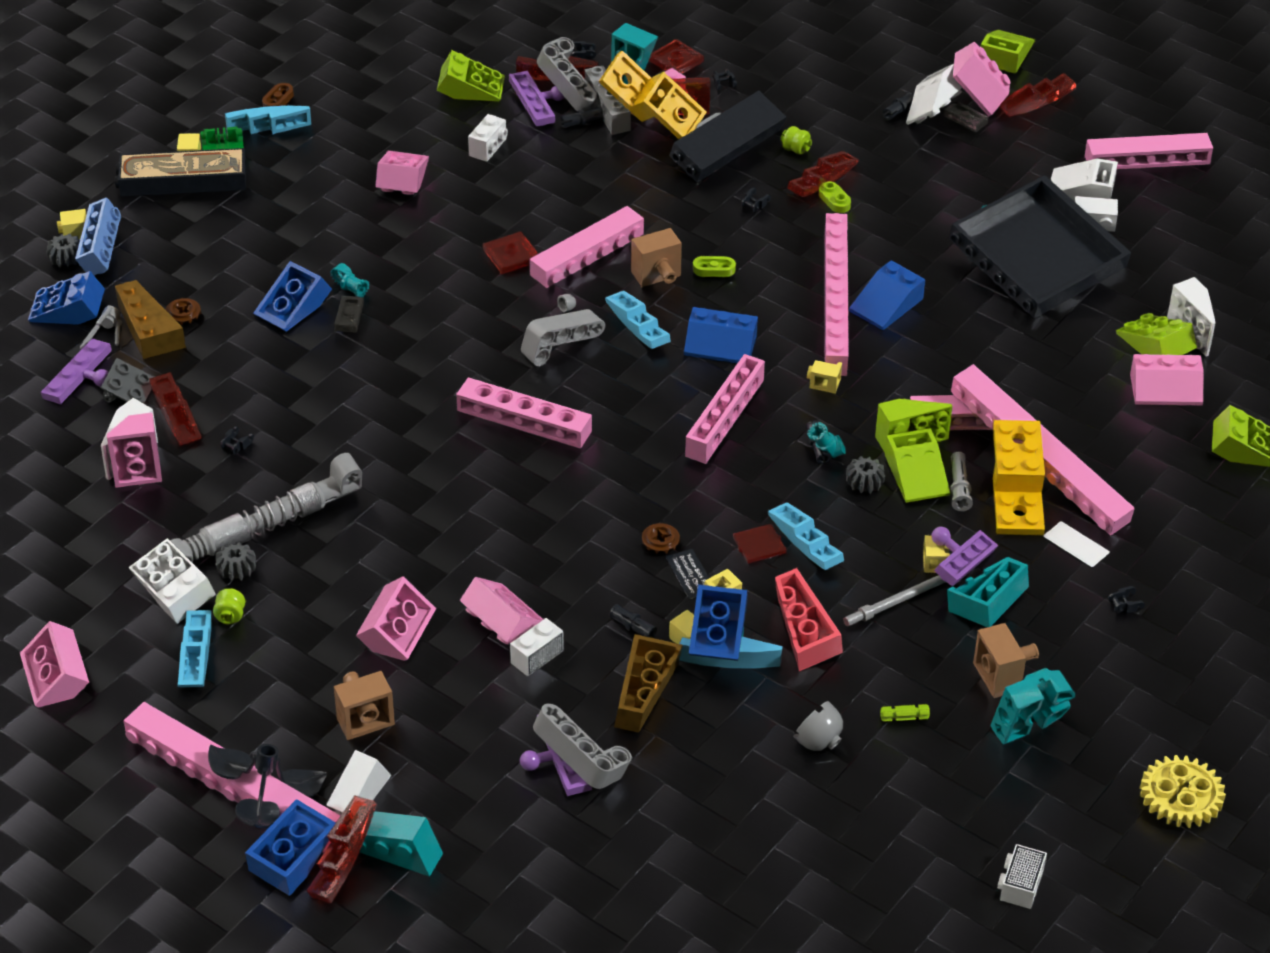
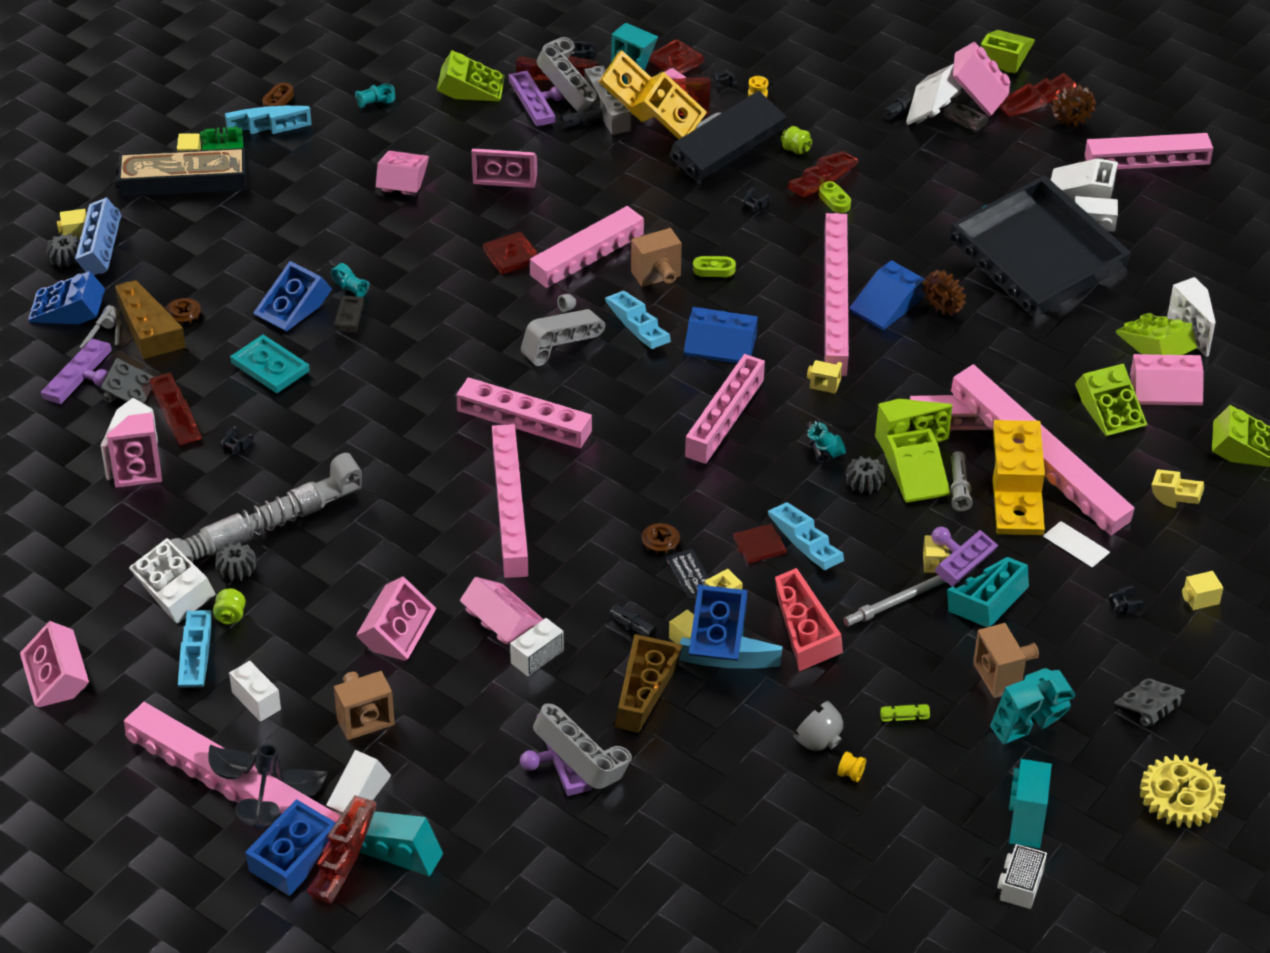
(255, 691): none -> white brick
(269, 363): none -> teal plate
(375, 94): none -> teal connector
(487, 137): white brick -> none
(504, 168): none -> bright pink slope
(509, 501): none -> bright pink brick
(756, 84): none -> yellow wheel
(851, 766): none -> yellow wheel
(944, 292): none -> reddish brown gear
(1029, 802): none -> teal wedge
(1075, 105): none -> reddish brown gear
(1111, 400): none -> lime slope
(1151, 700): none -> dark grey hinge
(1171, 489): none -> light yellow brick
(1202, 590): none -> light yellow brick

